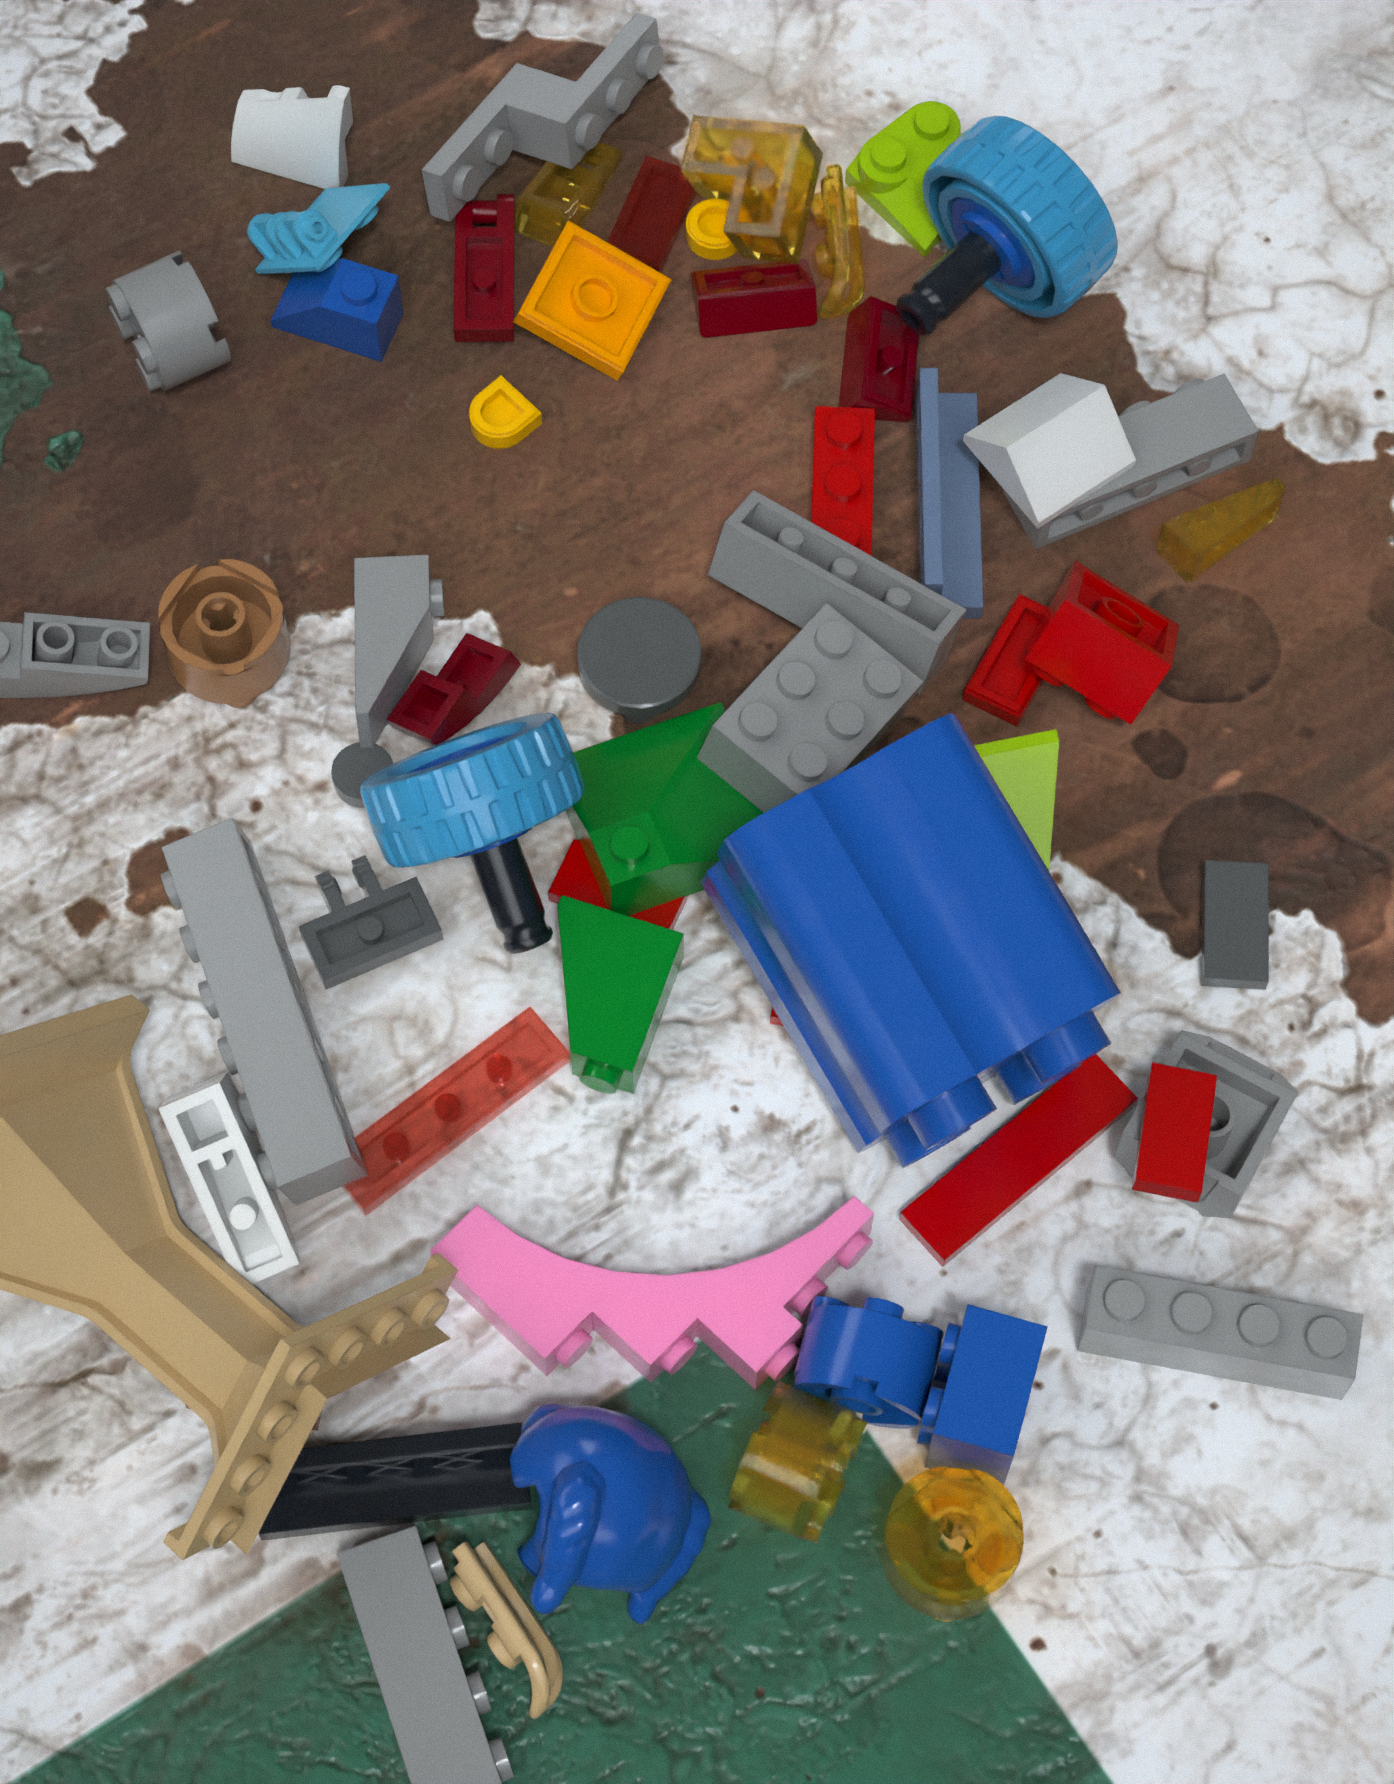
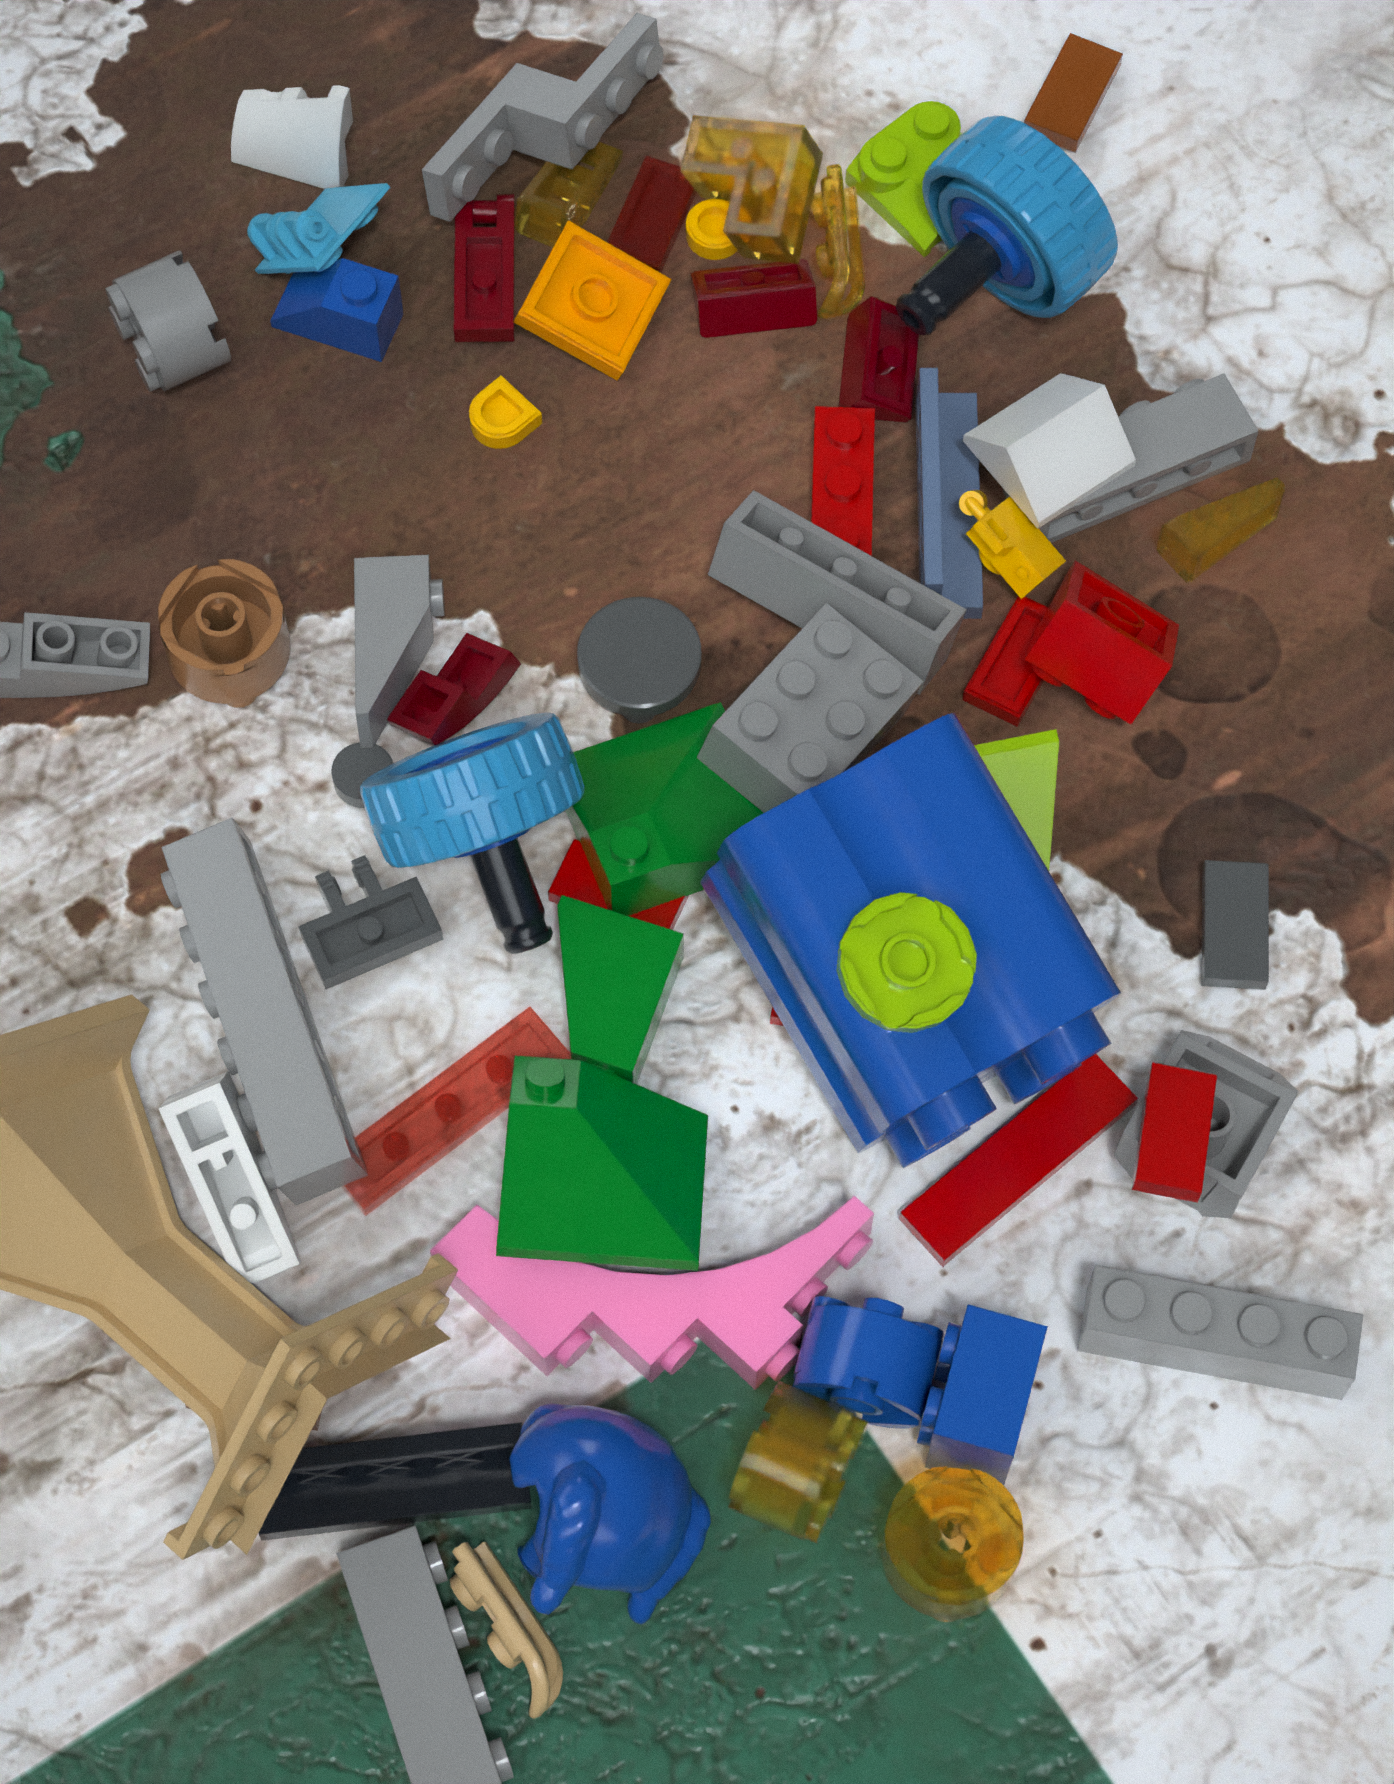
(599, 1170): none -> green slope
(906, 962): none -> lime tile
(1010, 542): none -> yellow piece
(1073, 91): none -> dark orange tile

